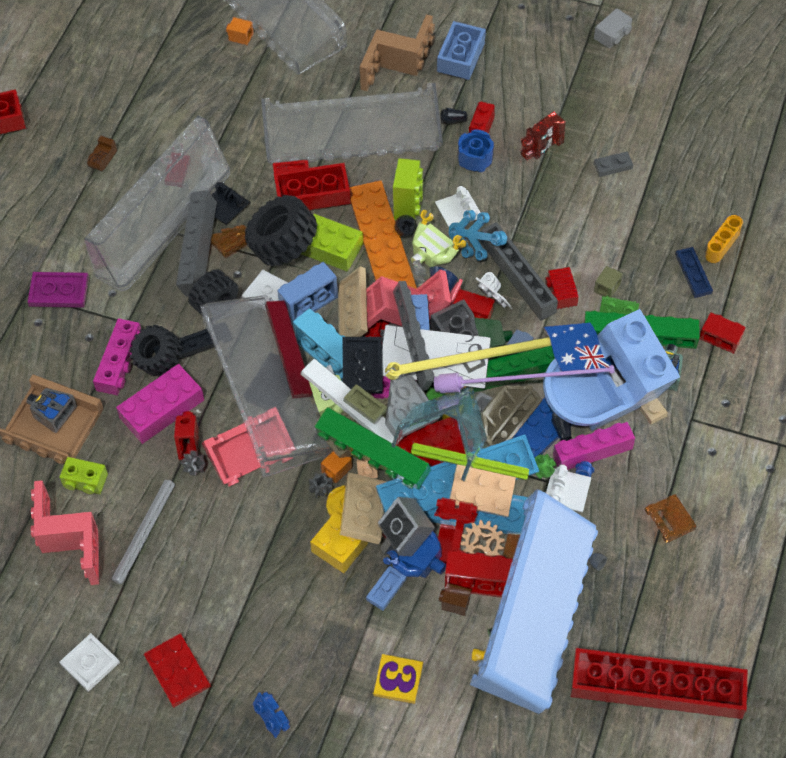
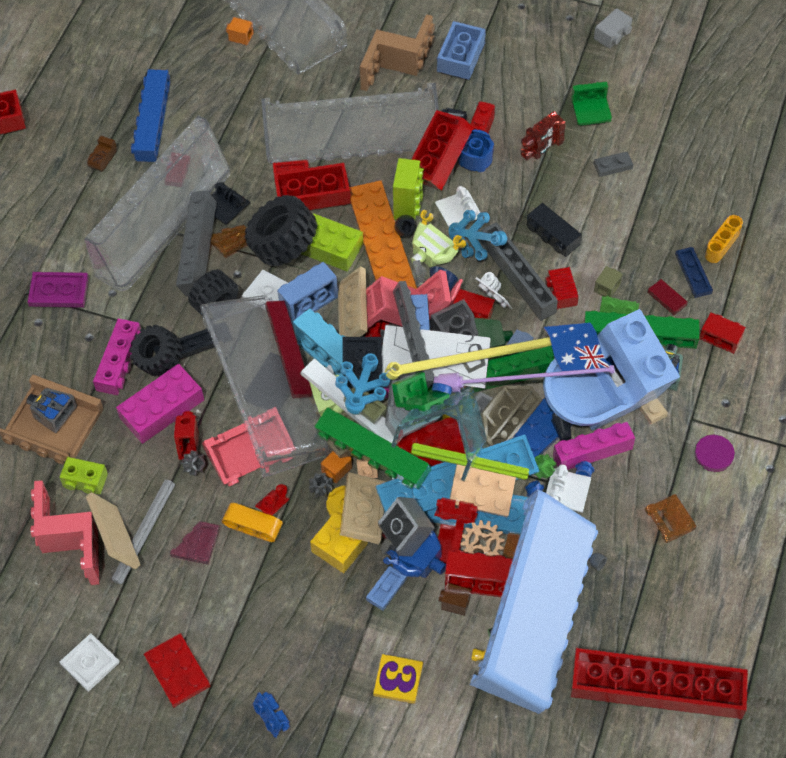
(113, 531): none -> tan tile
(151, 115): none -> blue brick
(198, 544): none -> clear pink wing
(252, 522): none -> light orange beam
(273, 500): none -> red hinge
(355, 402): none -> dark azure plant
(414, 394): none -> green bracket
(439, 387): none -> blue tile
(441, 147): none -> red brick
(533, 486): none -> blue plate
(553, 230): none -> black brick
(591, 103): none -> green bracket
(667, 297): none -> dark red tile
(714, 453): none -> magenta tile

